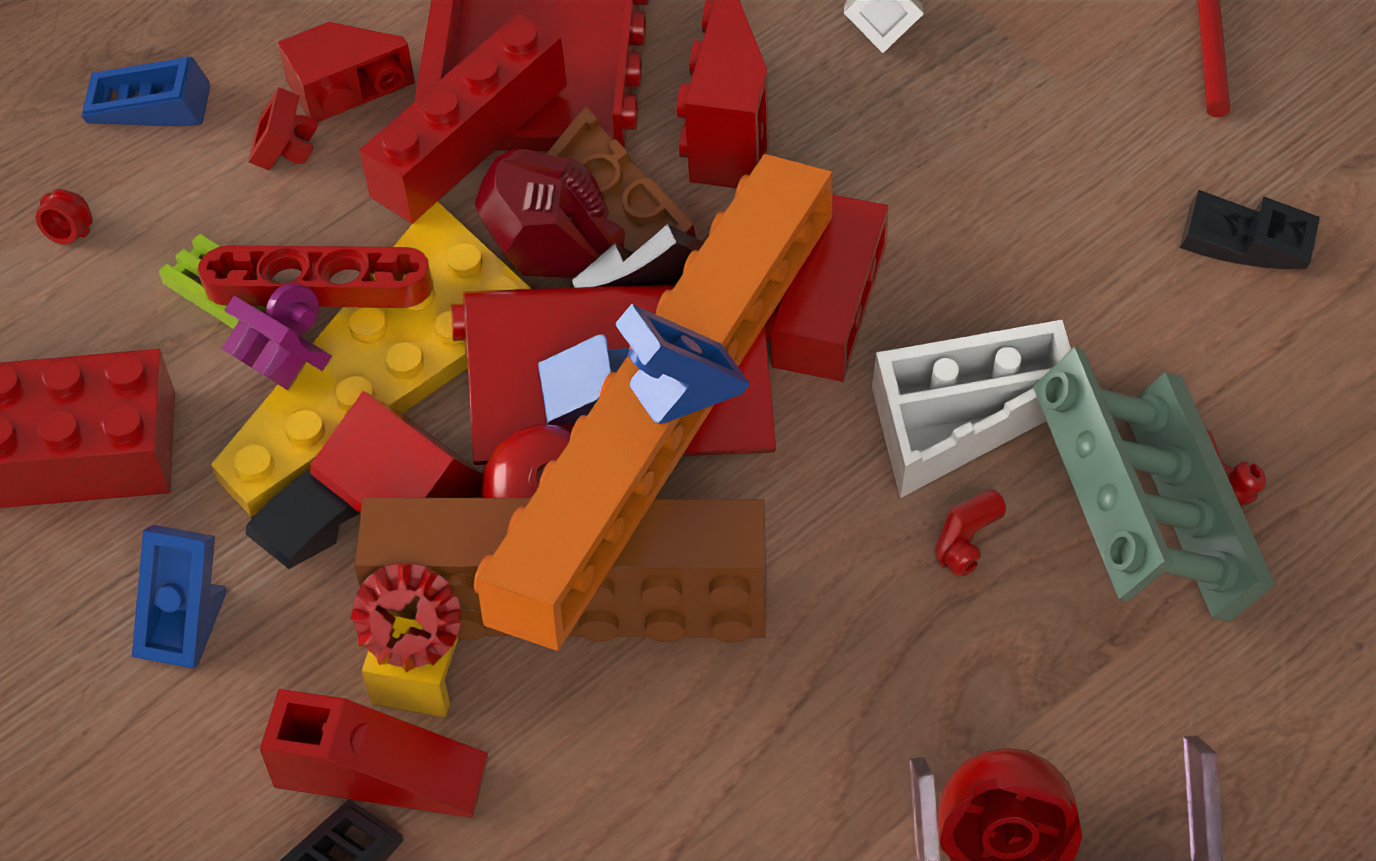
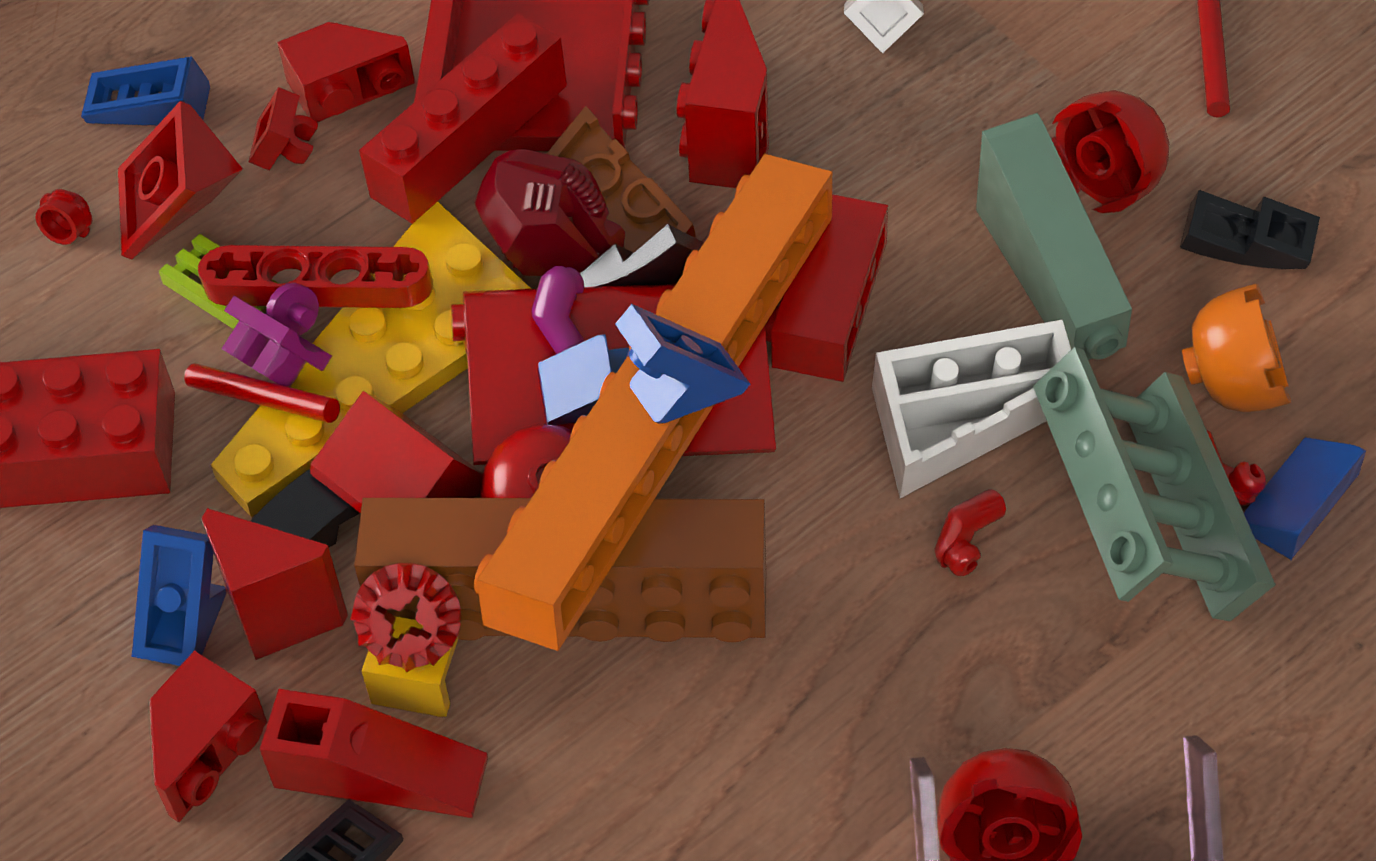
(170, 178): none -> red slope
(198, 730): none -> red slope
(262, 393): none -> red bar
(276, 582): none -> red slope
(553, 305): none -> magenta arm
(1049, 237): none -> sand green slope
(1112, 148): none -> red cylinder
(1237, 353): none -> orange cylinder
(1303, 493): none -> blue slope

